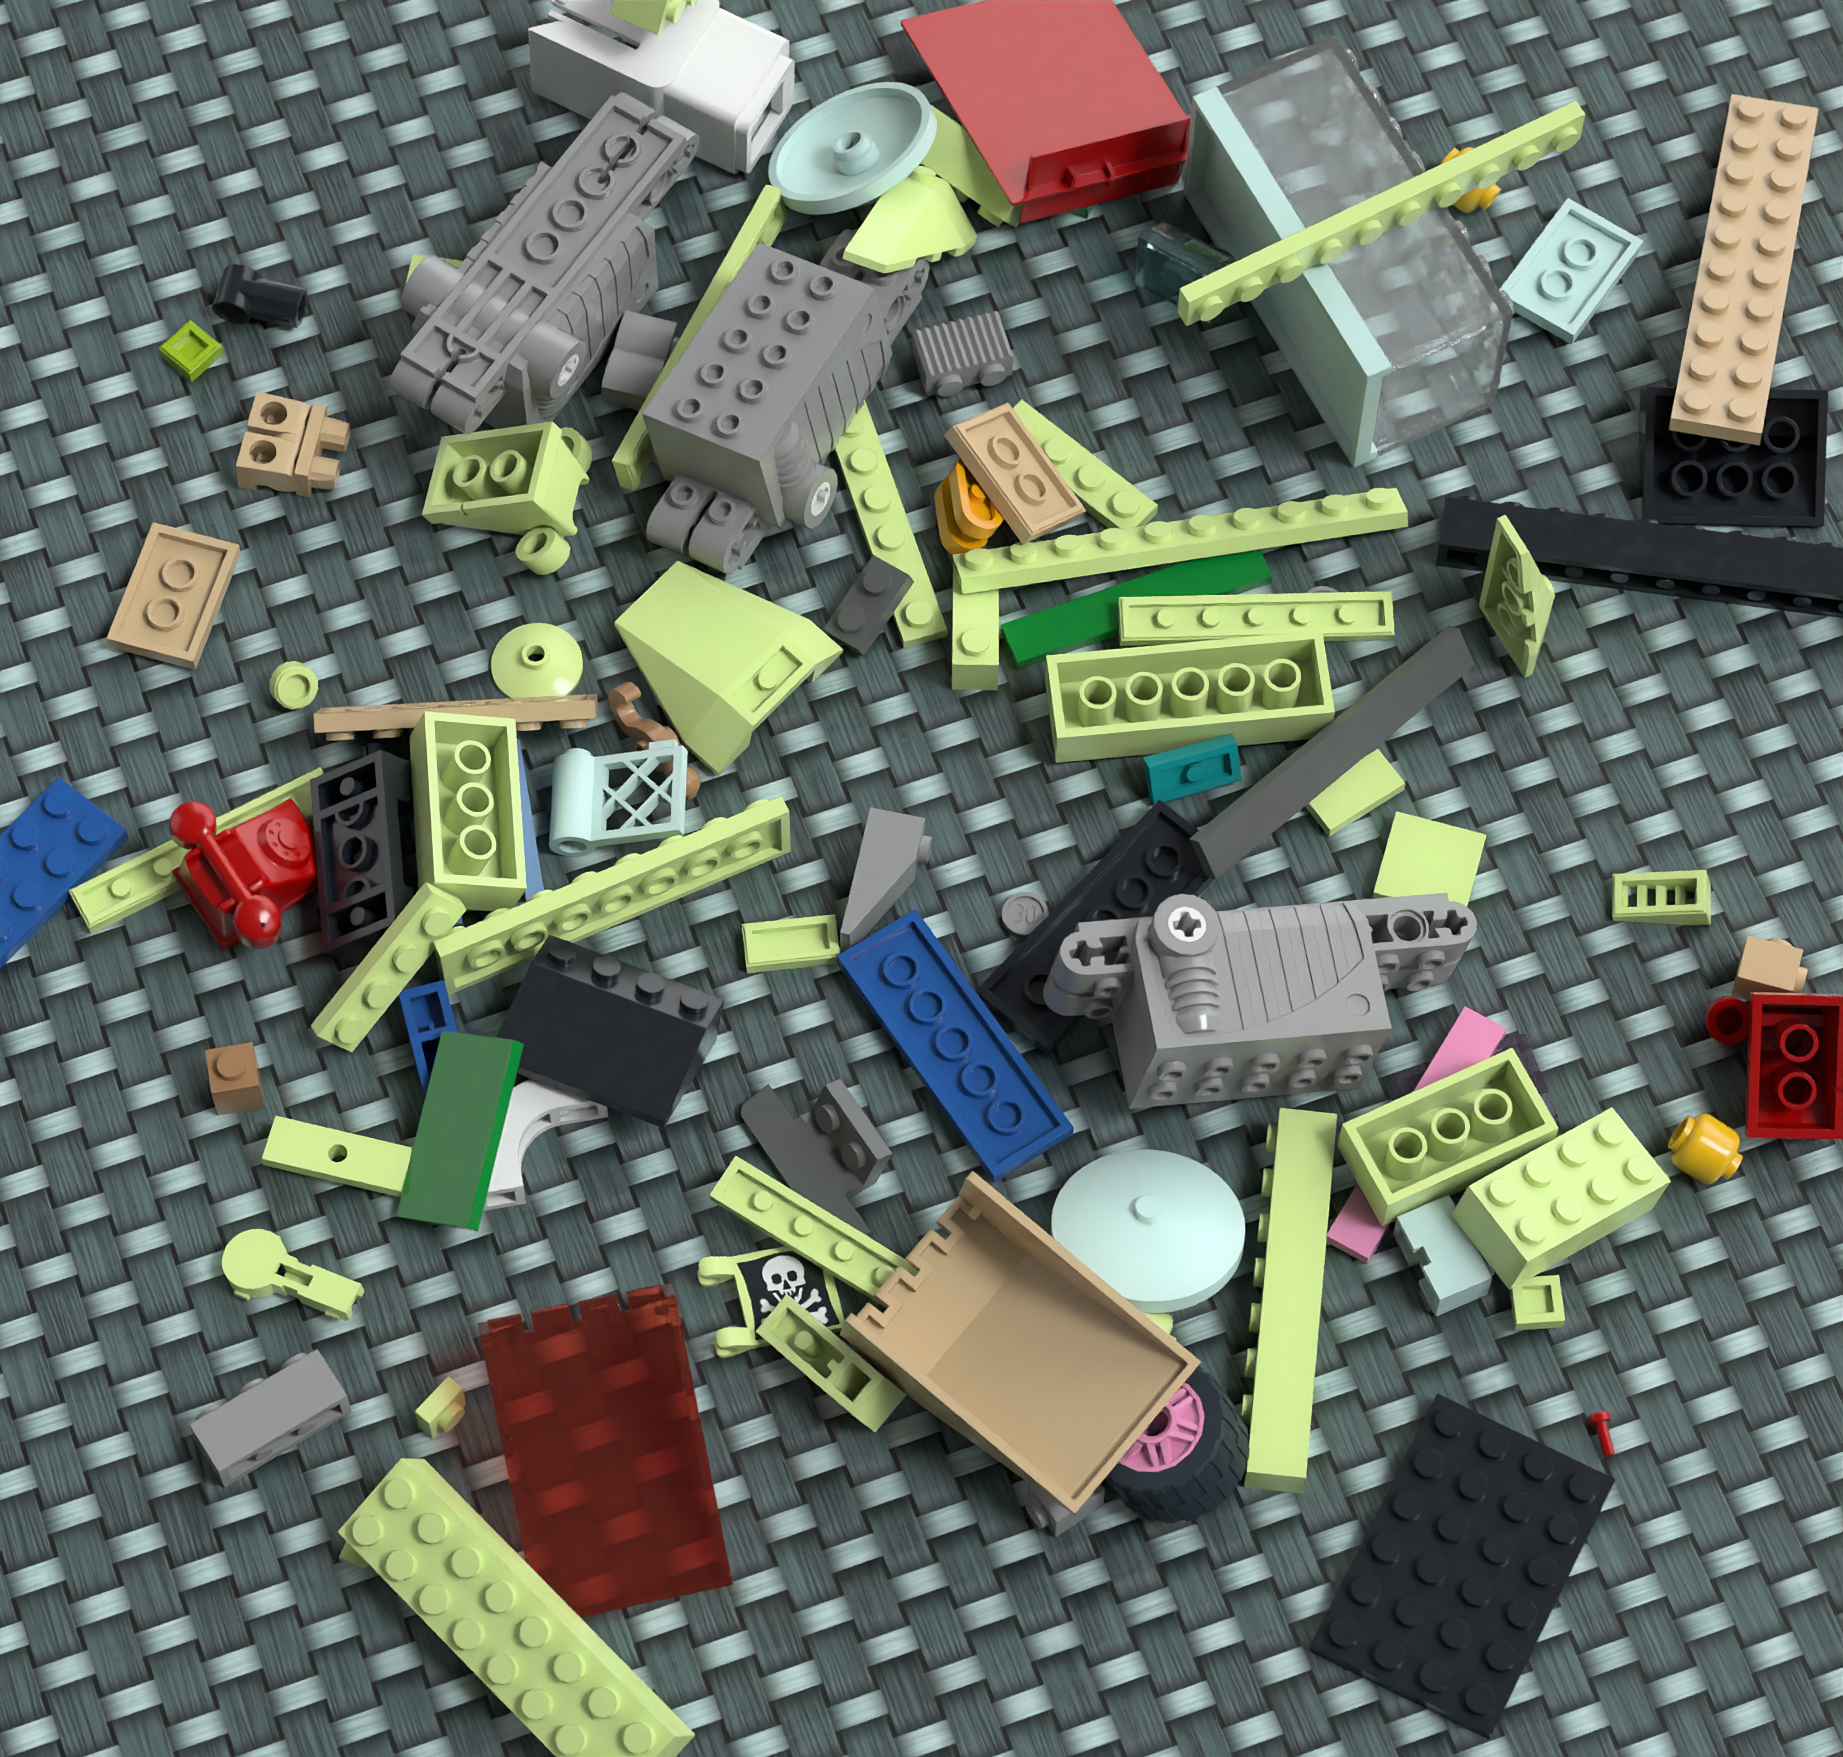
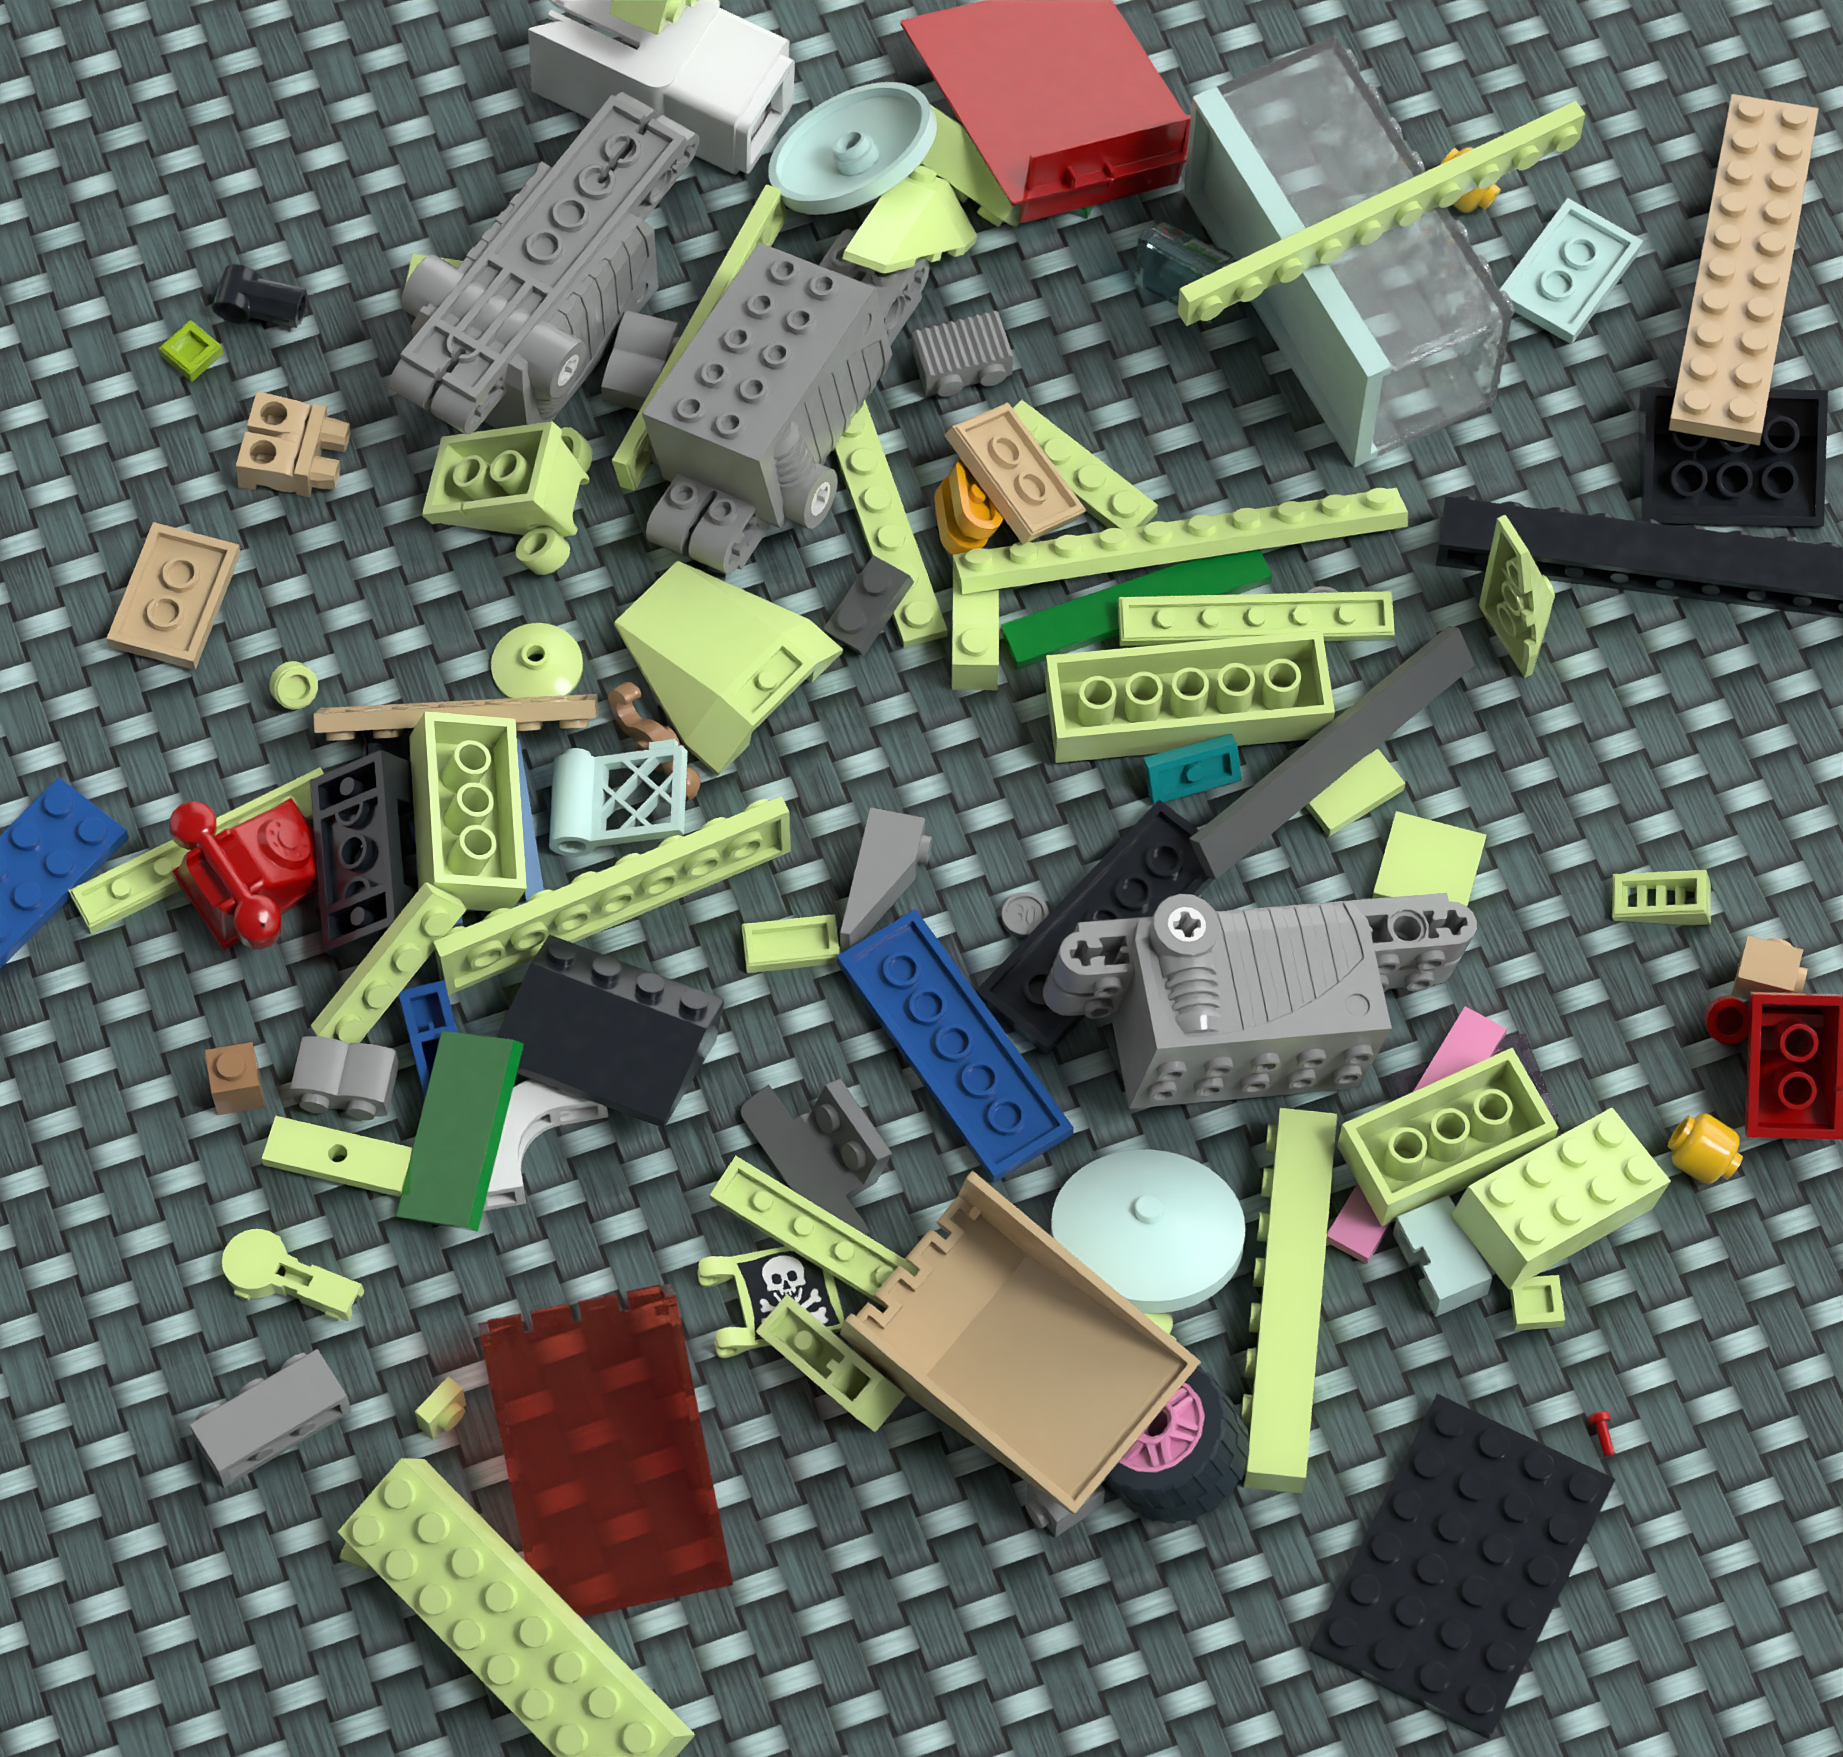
(344, 1077): none -> light grey brick

